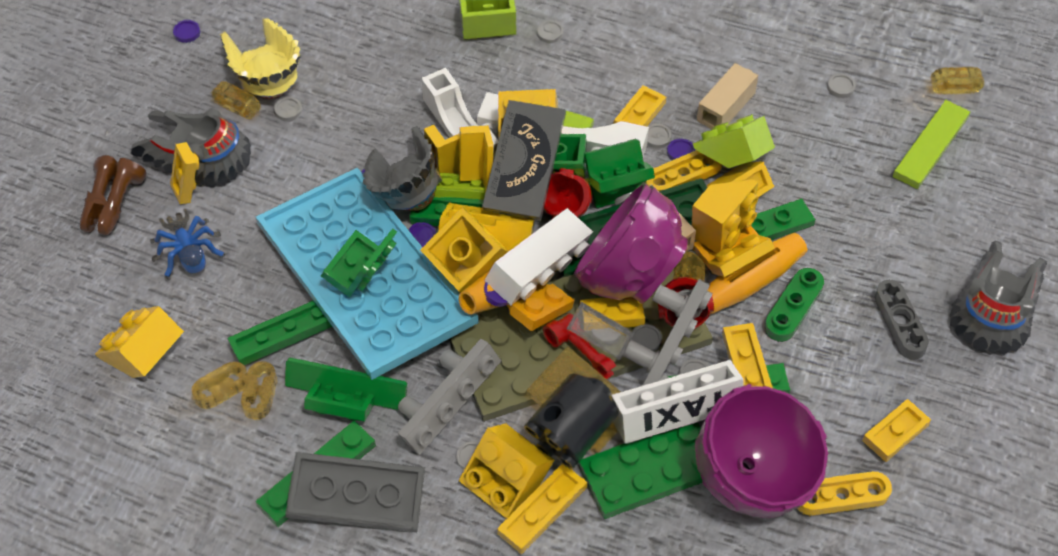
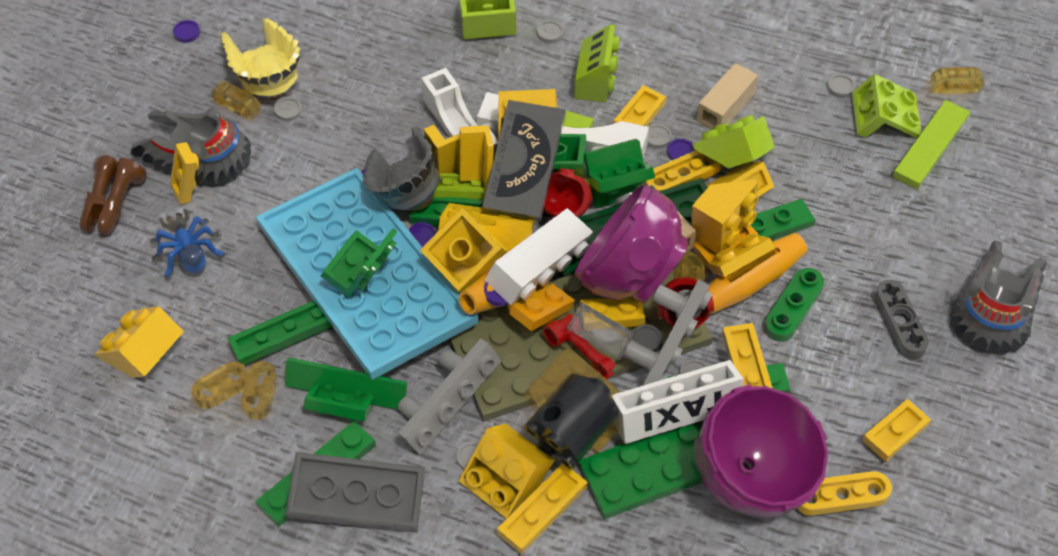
(596, 65): none -> lime slope
(883, 102): none -> lime bracket

